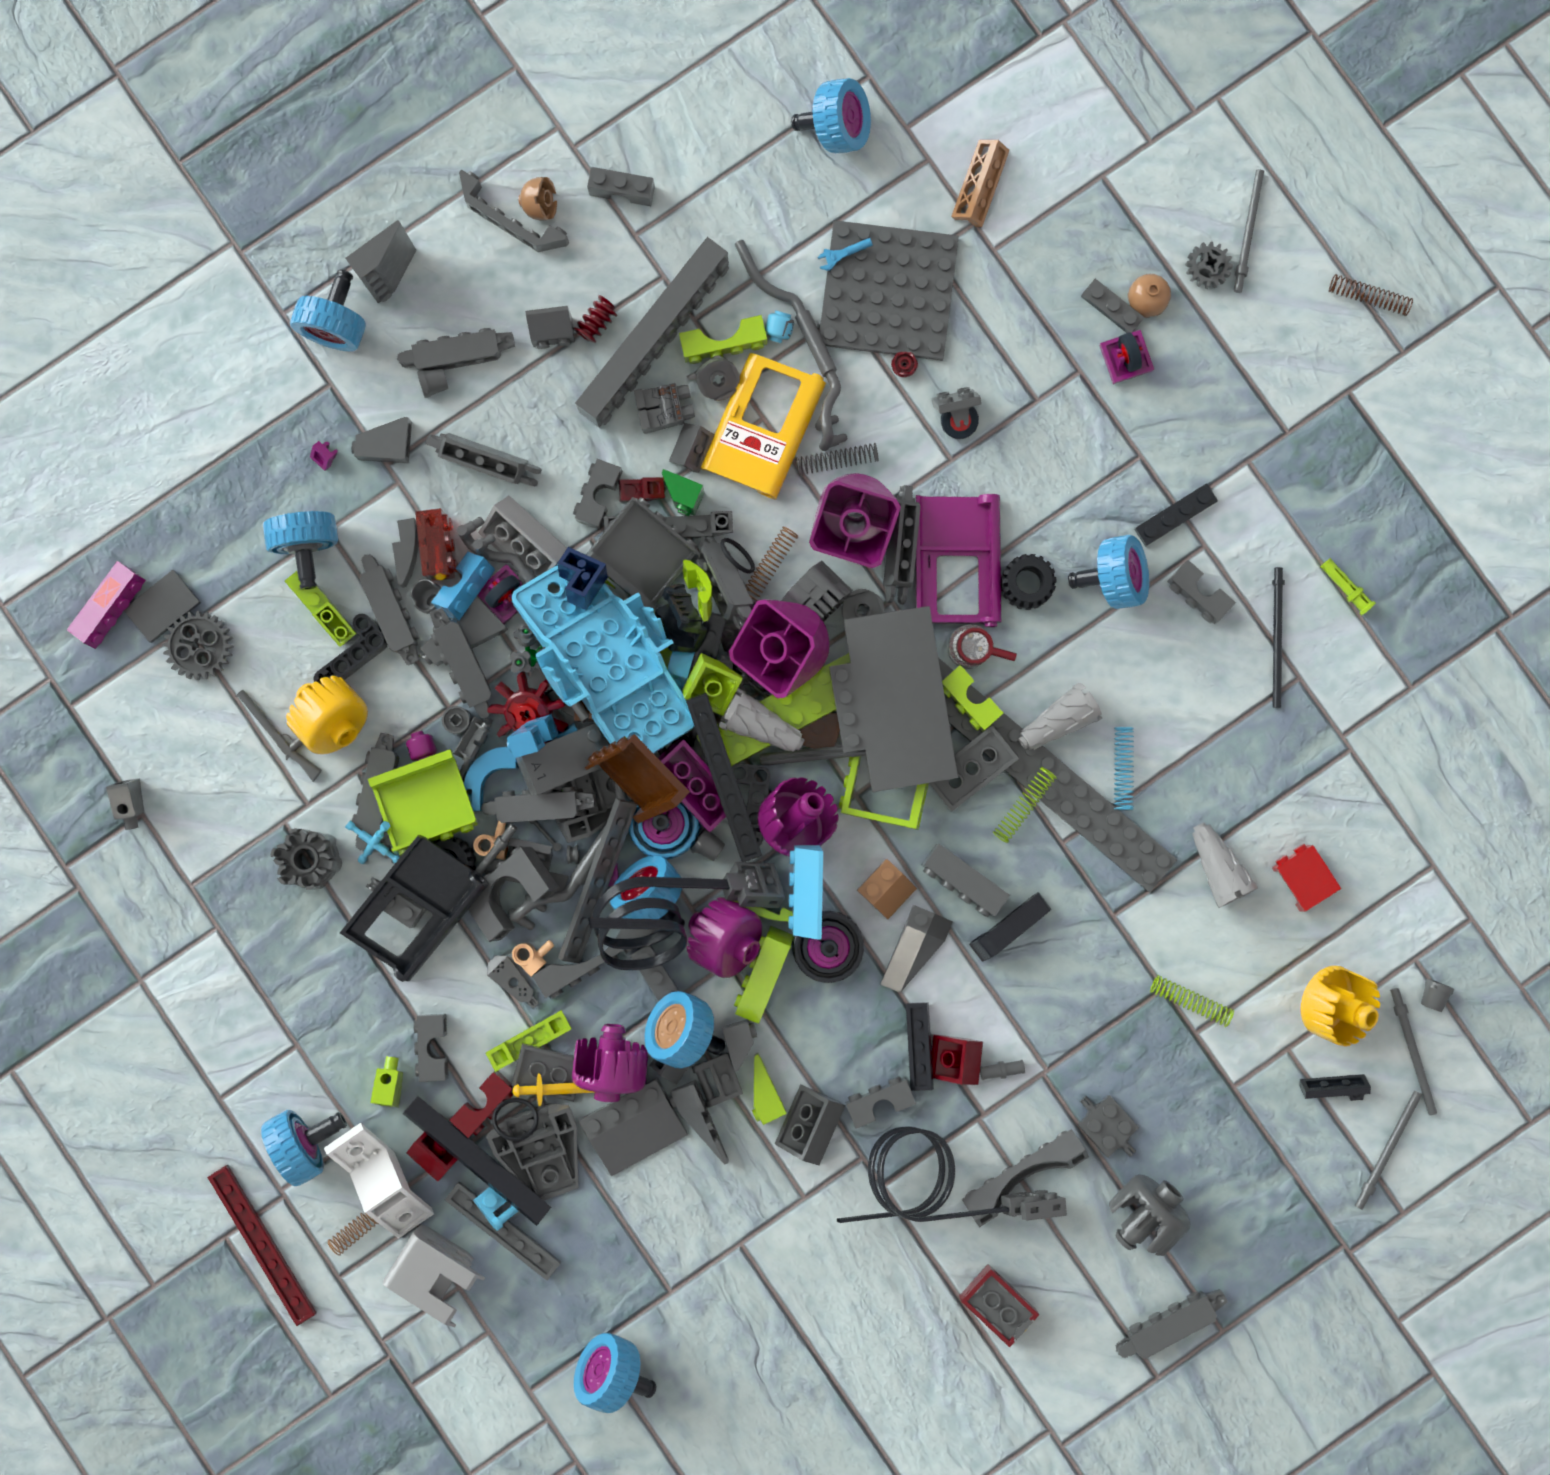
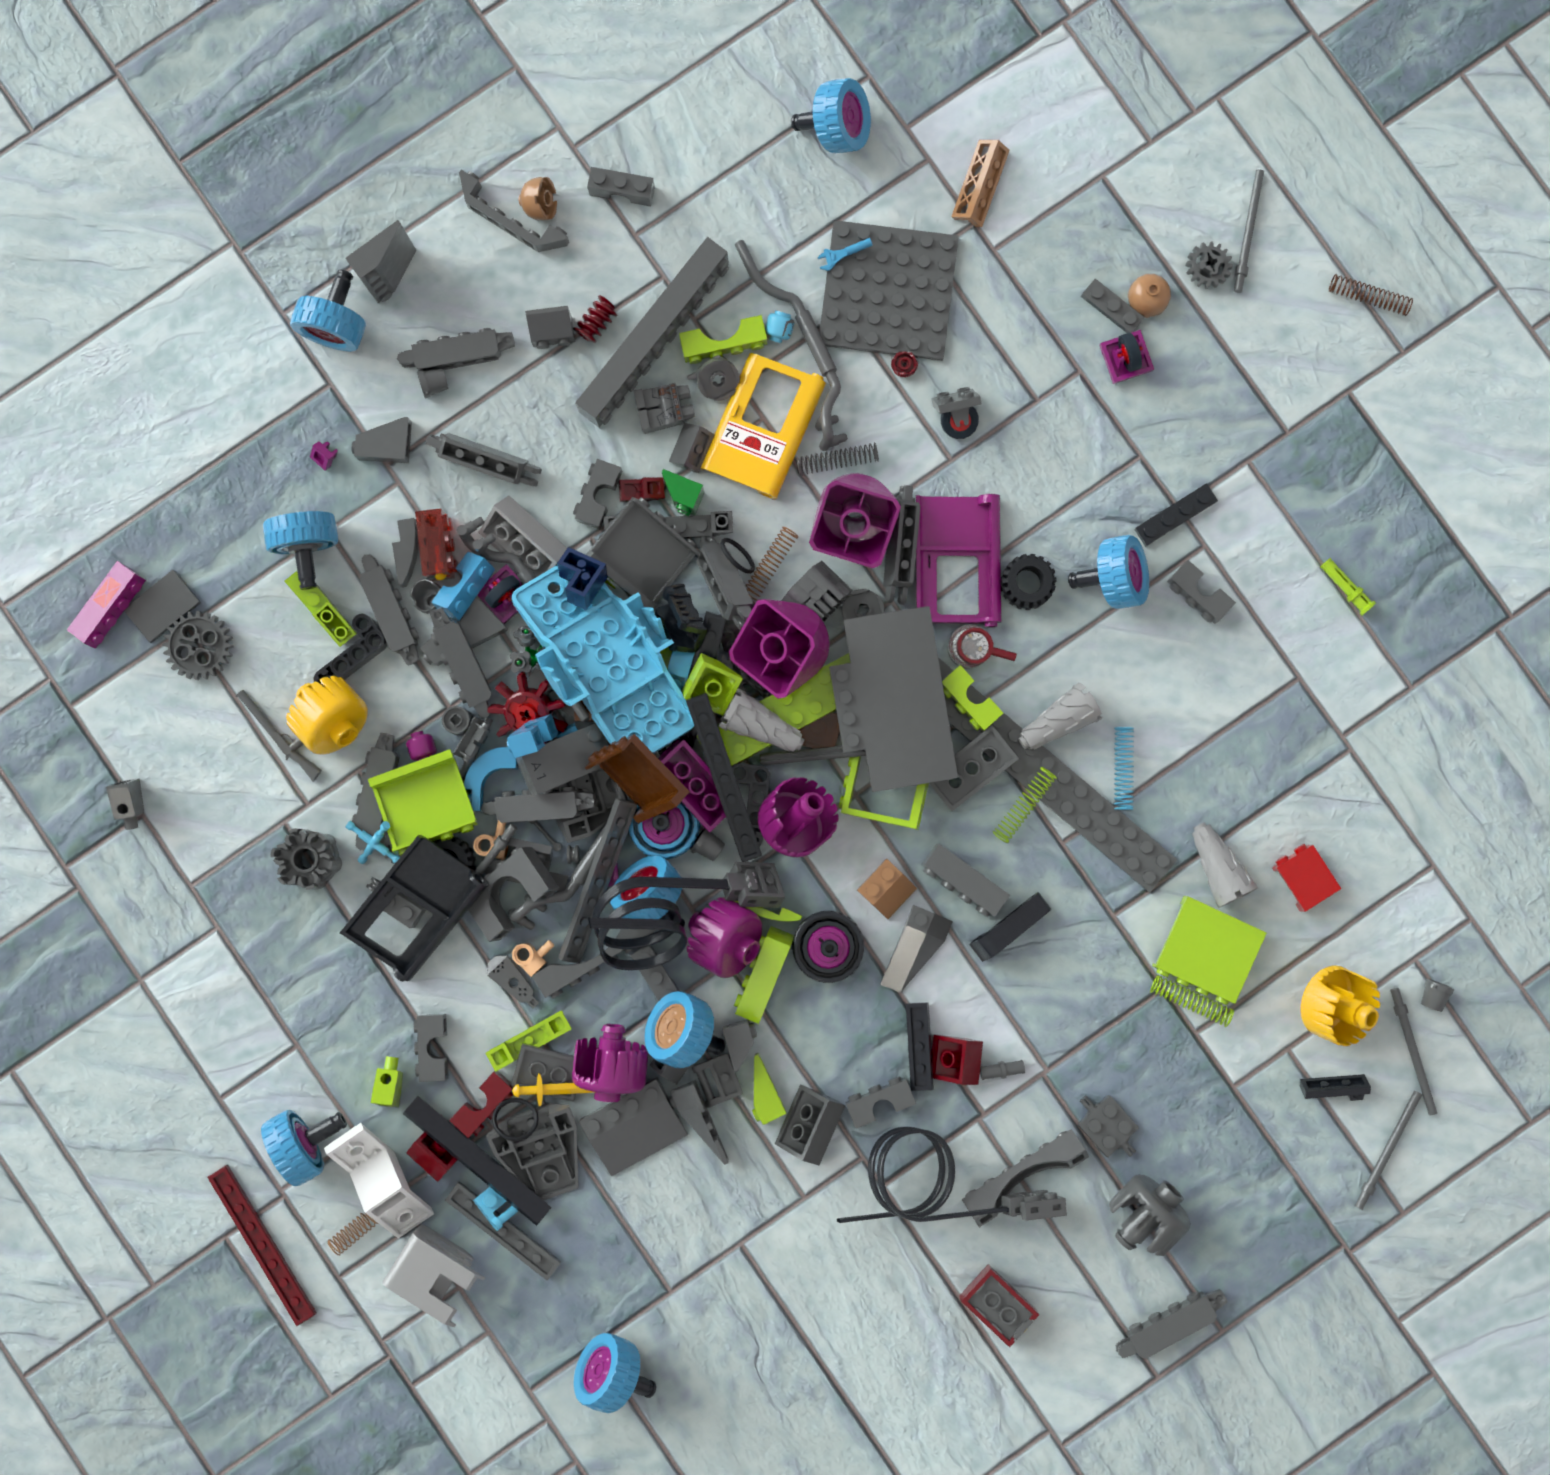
(697, 578): lime slope -> none
(807, 891): medium azure slope -> none
(1209, 951): none -> lime panel
(1278, 583): black bar -> none

